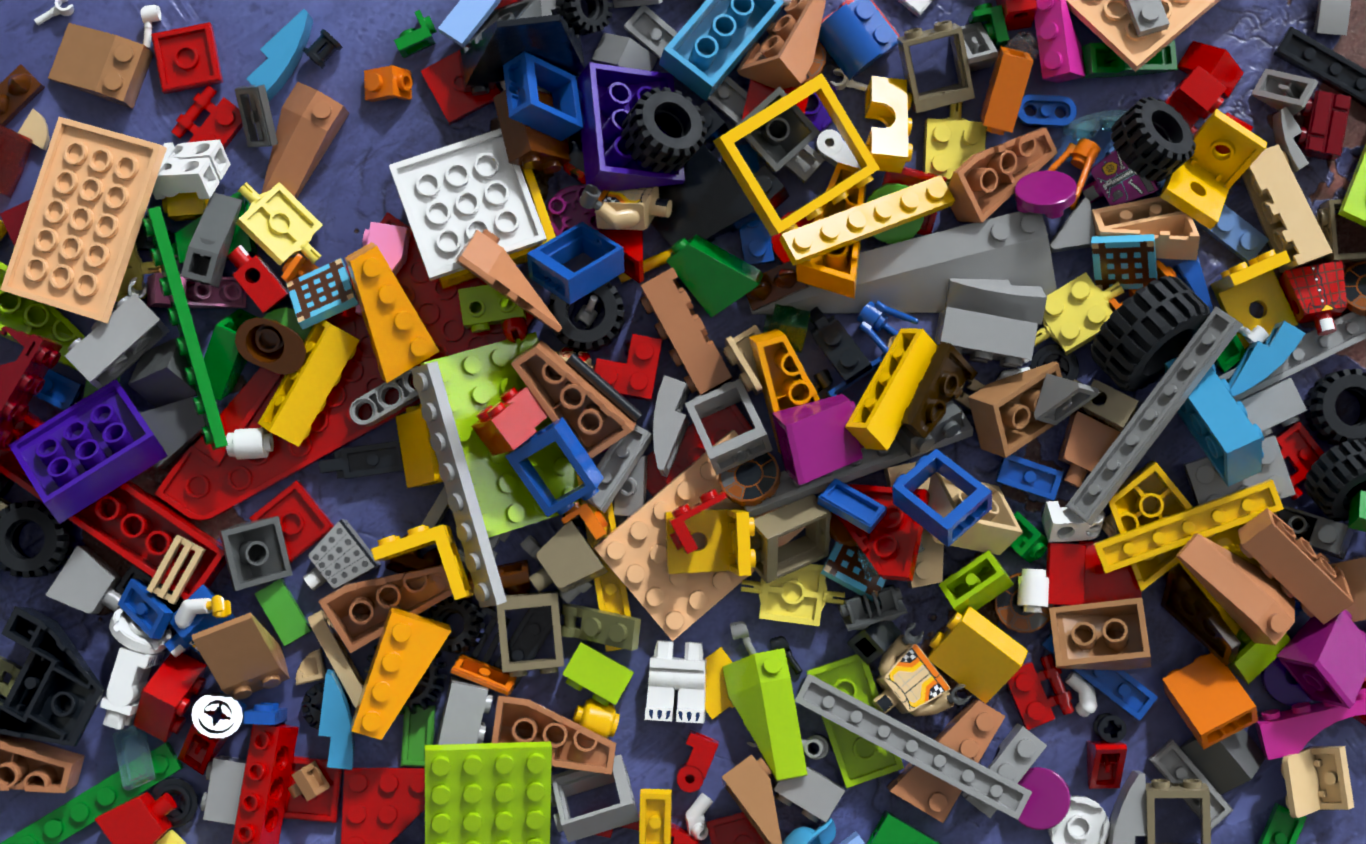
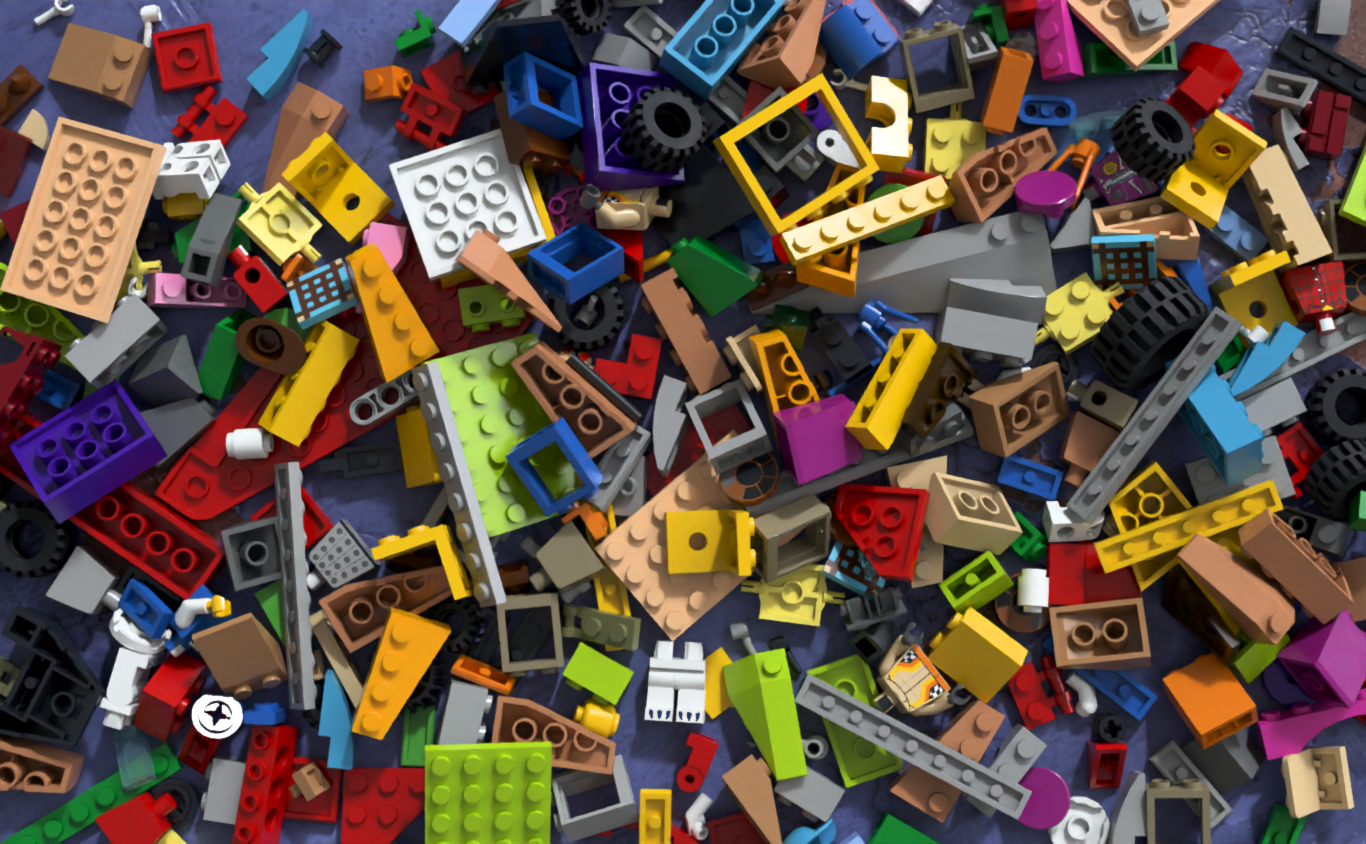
(163, 592): tan tile -> none
(180, 315): green plate -> none
(259, 116): dark grey tile -> none
(294, 586): none -> light grey plate
(330, 180): none -> yellow bracket
(432, 110): none -> red plate
(509, 421): brick -> none
(514, 329): red hinge -> none
(681, 536): red bracket -> none
(852, 505): blue tile -> none
(959, 519): blue window -> none
(1061, 398): light grey slope -> none

